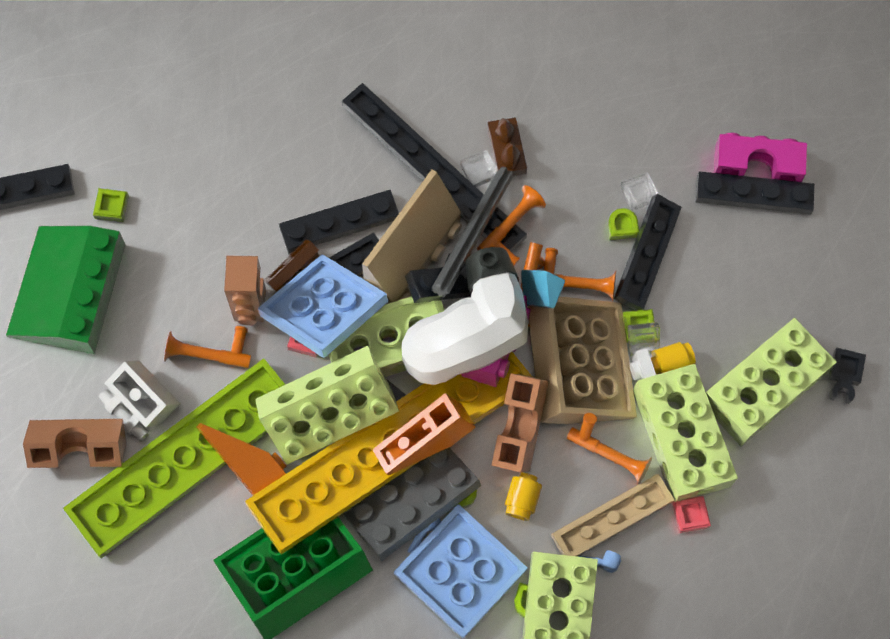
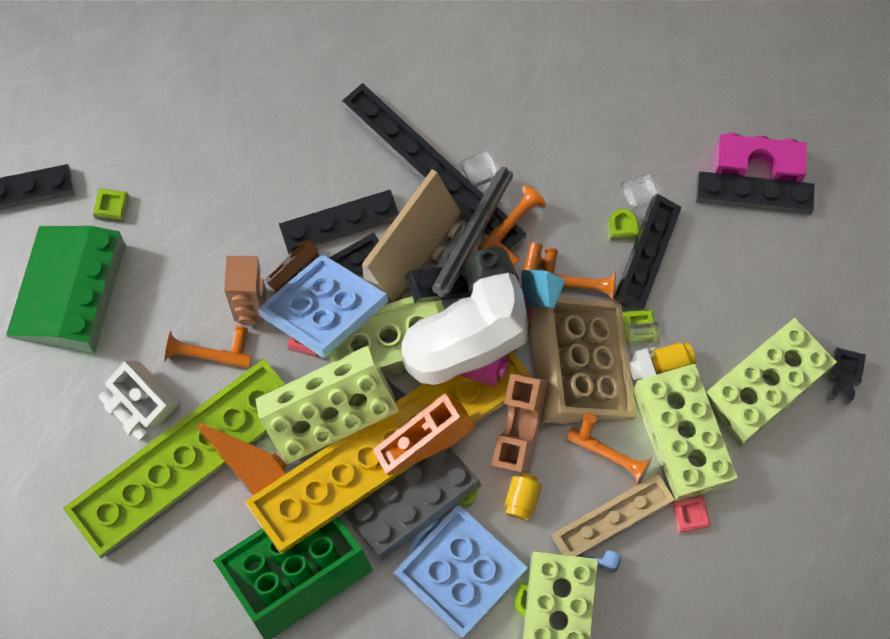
(51, 440): nougat arch -> none
(507, 145): reddish brown tile -> none

